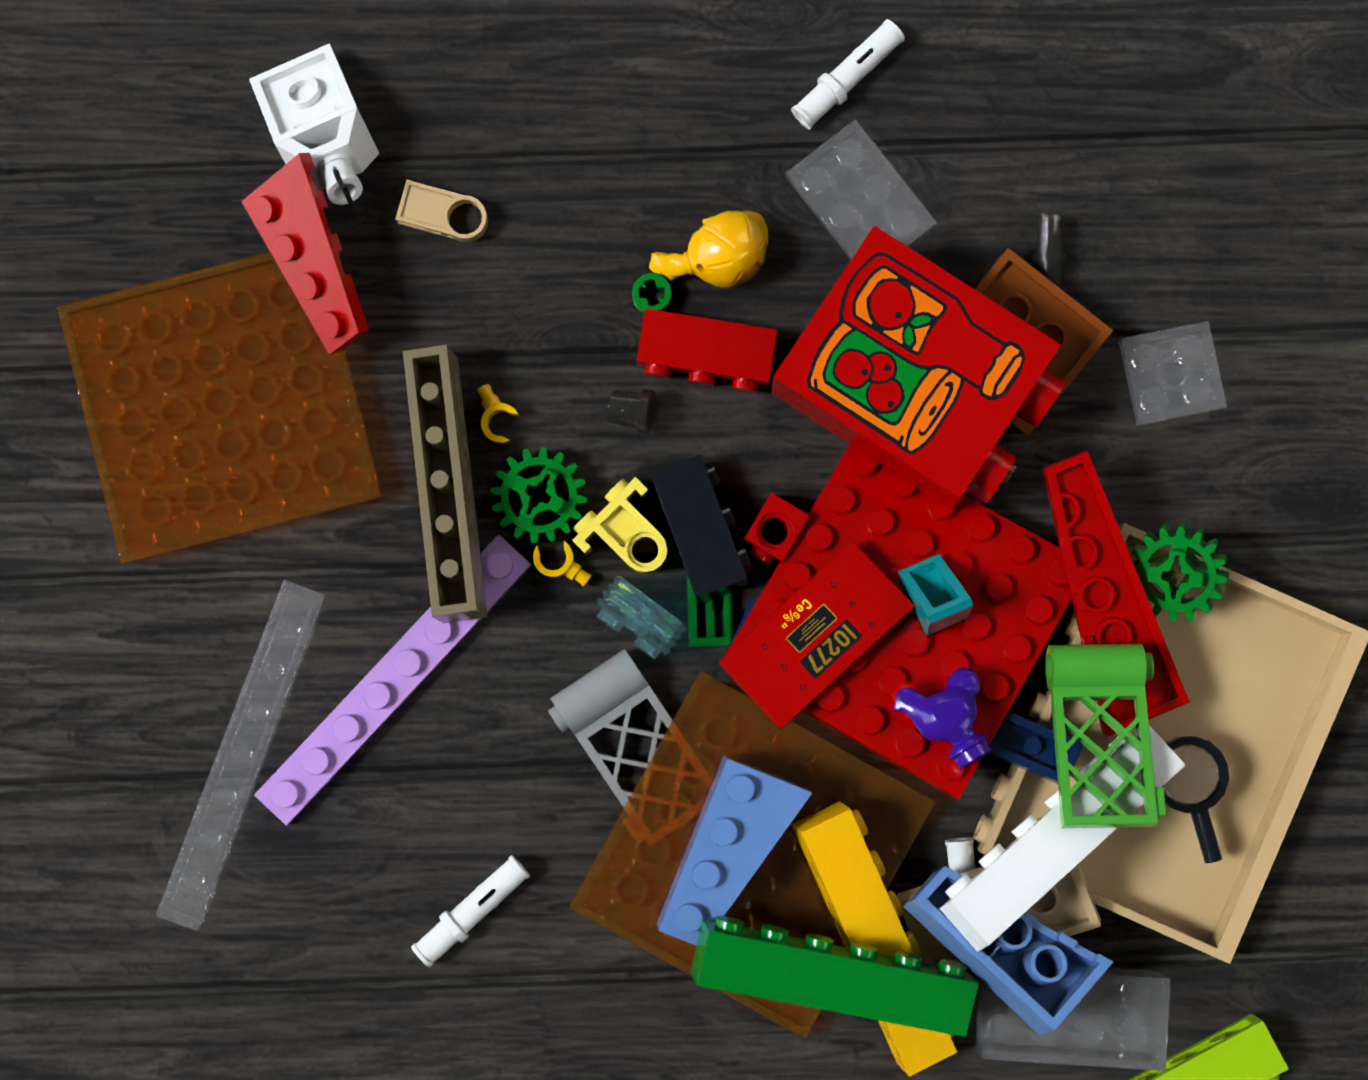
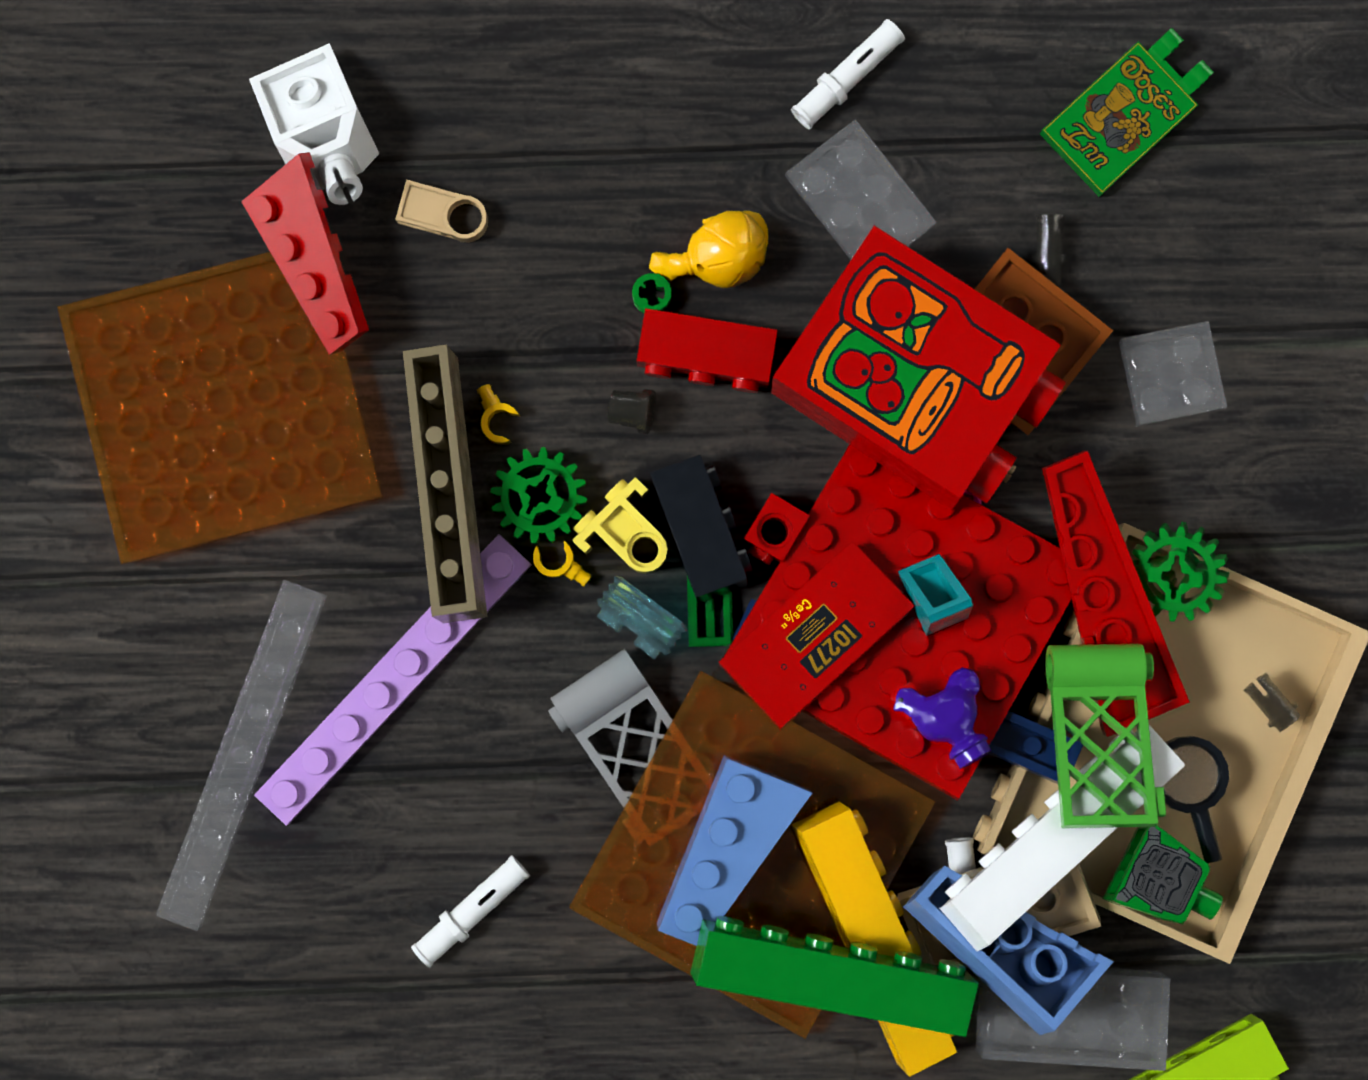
(1125, 113): none -> tile
(1162, 878): none -> torso
(1274, 704): none -> clear smoke pin

